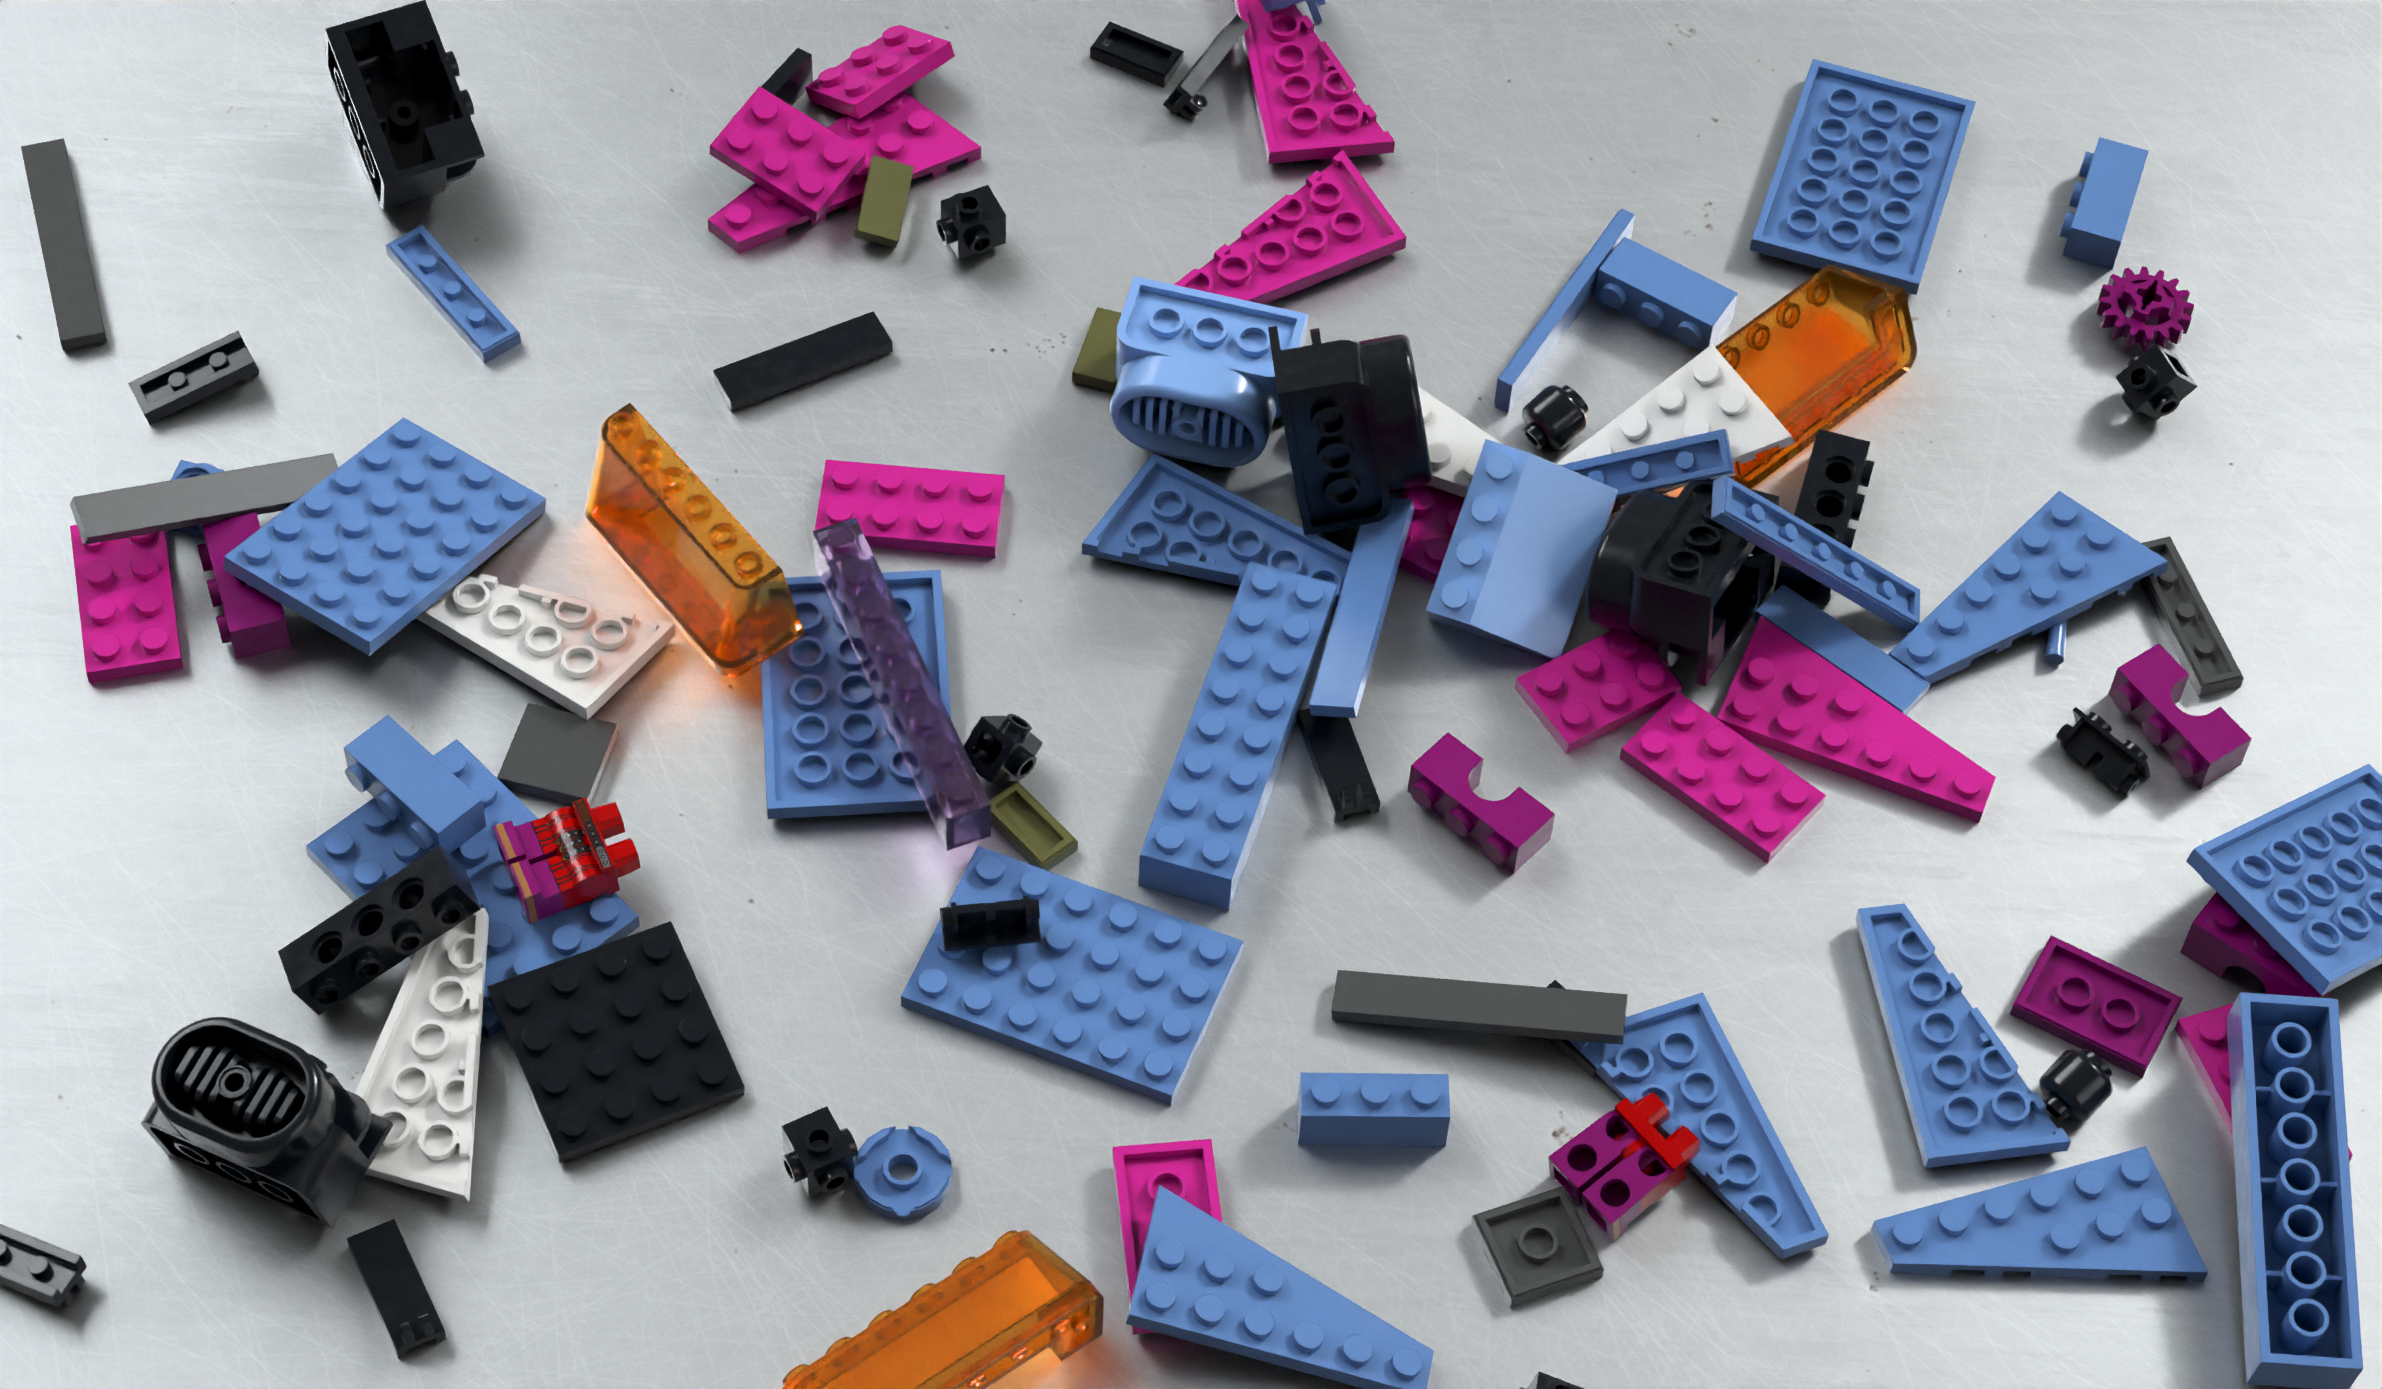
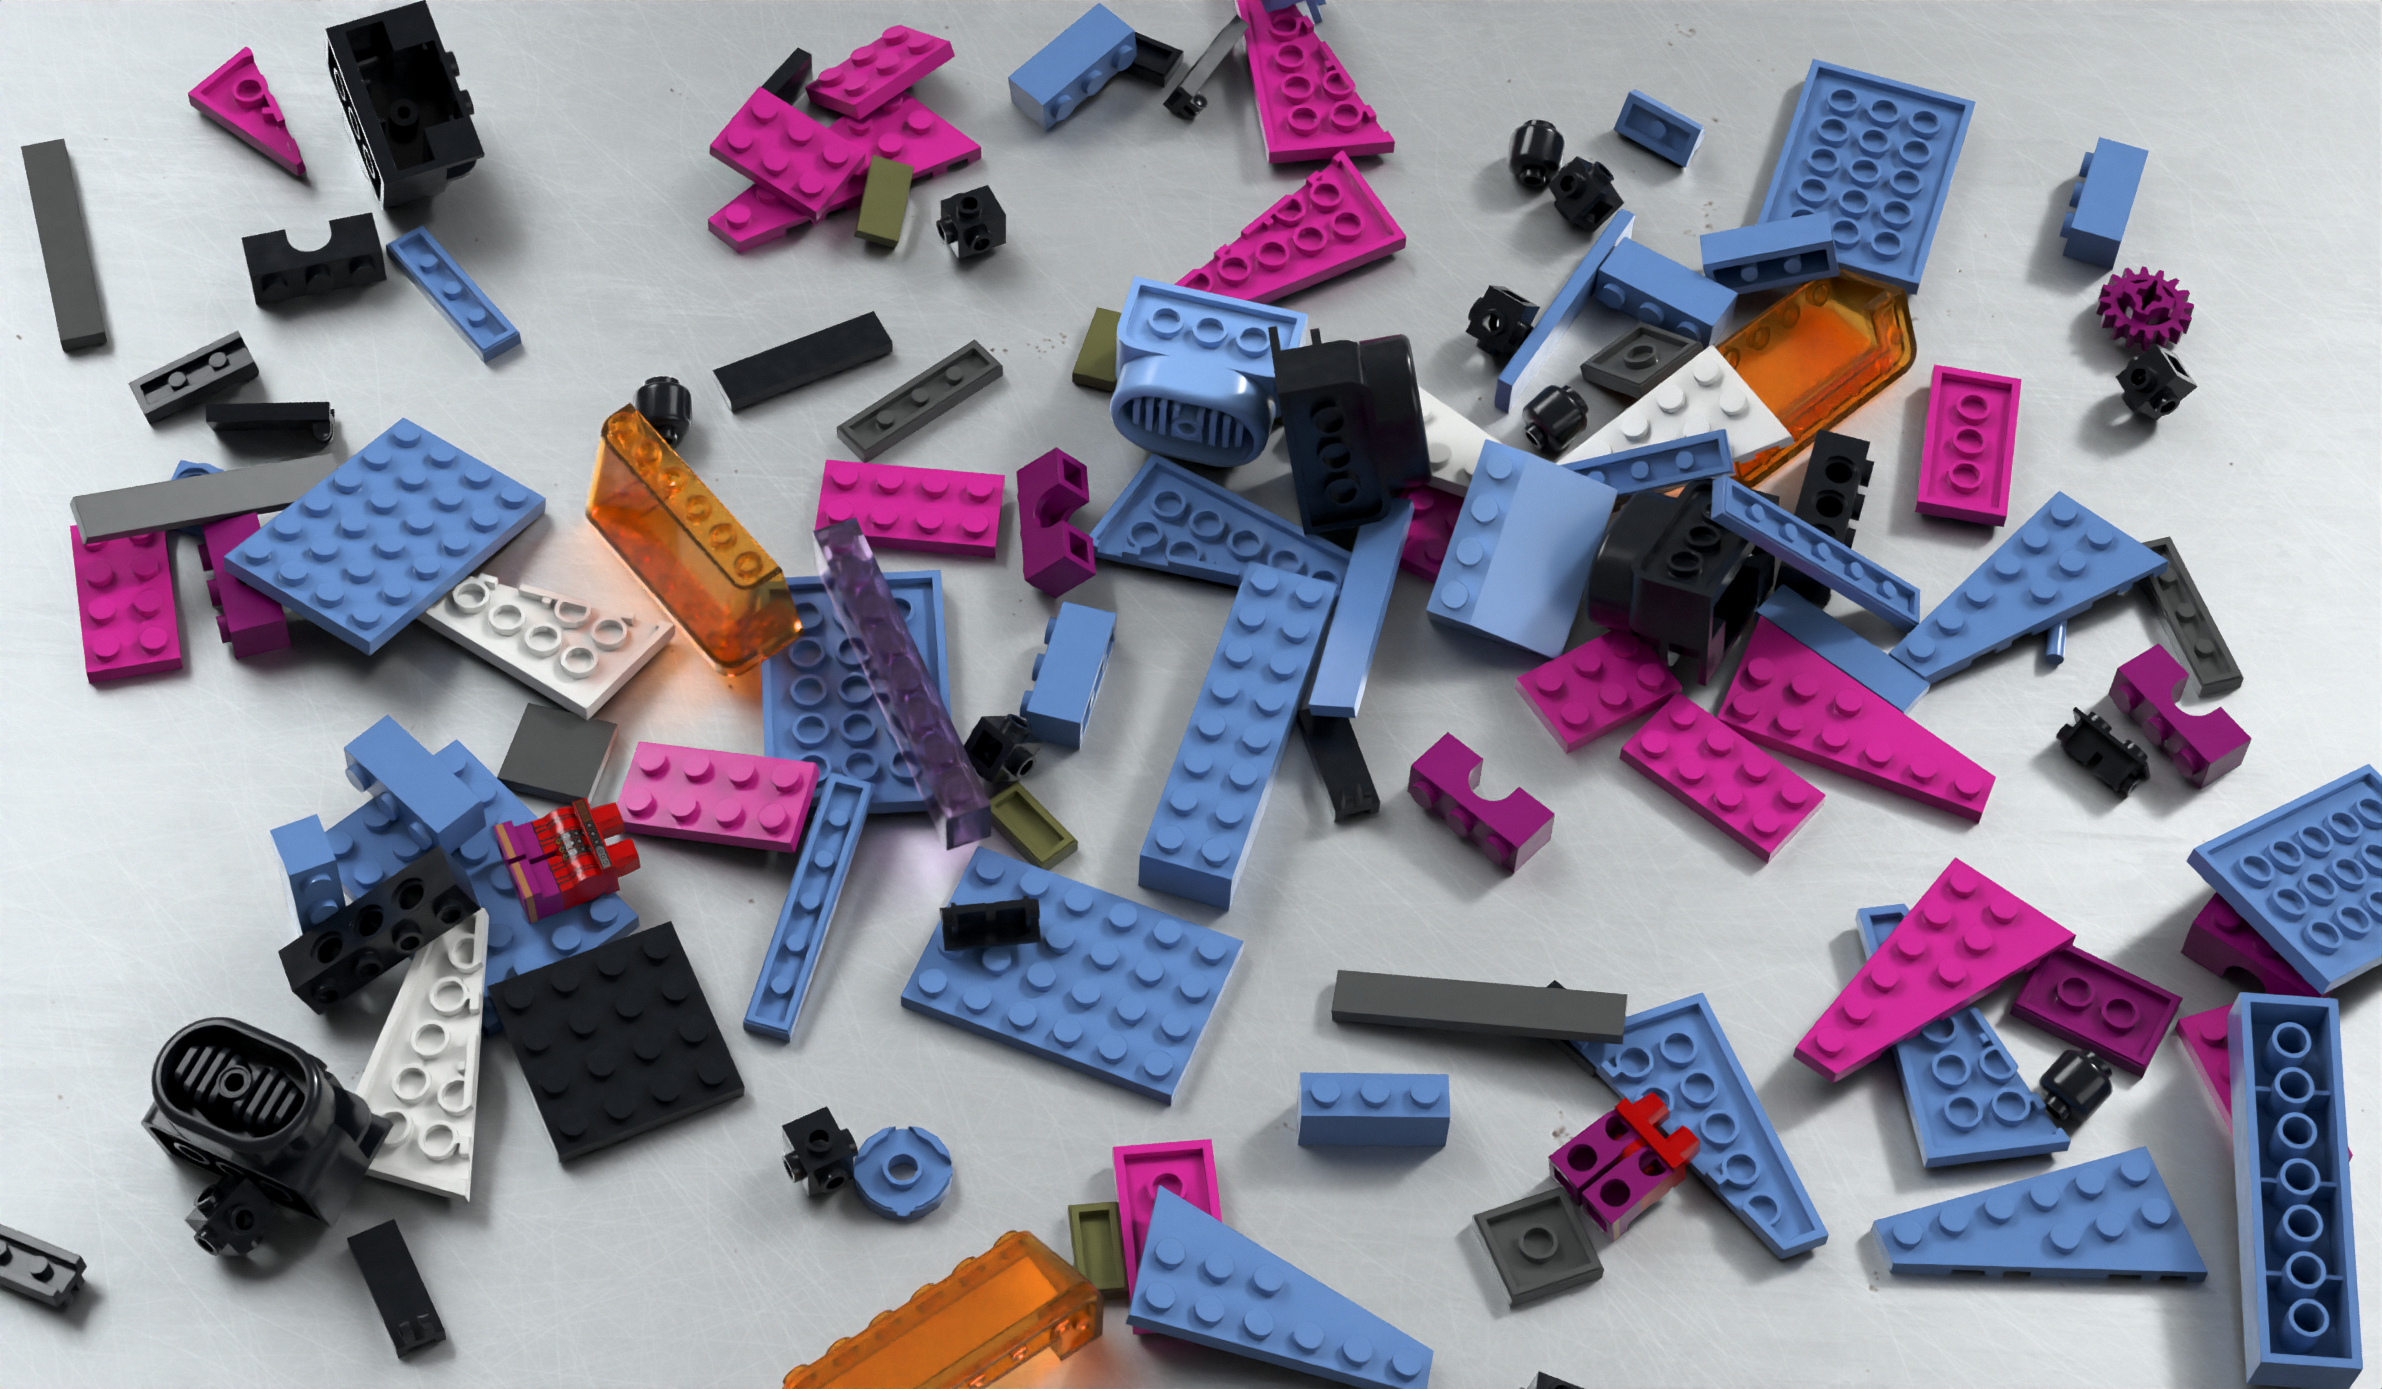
(230, 1216): none -> black brick
(242, 103): none -> dark pink wing
(274, 417): none -> black hinge
(284, 272): none -> black arch
(308, 872): none -> medium blue brick
(665, 407): none -> black head
(717, 796): none -> dark pink plate
(809, 907): none -> medium blue tile
(919, 401): none -> dark grey tile
(1054, 551): none -> magenta arch
(1069, 674): none -> medium blue brick
(1073, 66): none -> medium blue brick
(1099, 1247): none -> olive tile
(1501, 320): none -> black brick
(1536, 152): none -> black head
(1585, 193): none -> black brick
(1640, 360): none -> dark grey tile
(1659, 128): none -> medium blue plate
(1771, 253): none -> medium blue brick
(1937, 961): none -> dark pink wing
(1968, 445): none -> dark pink plate

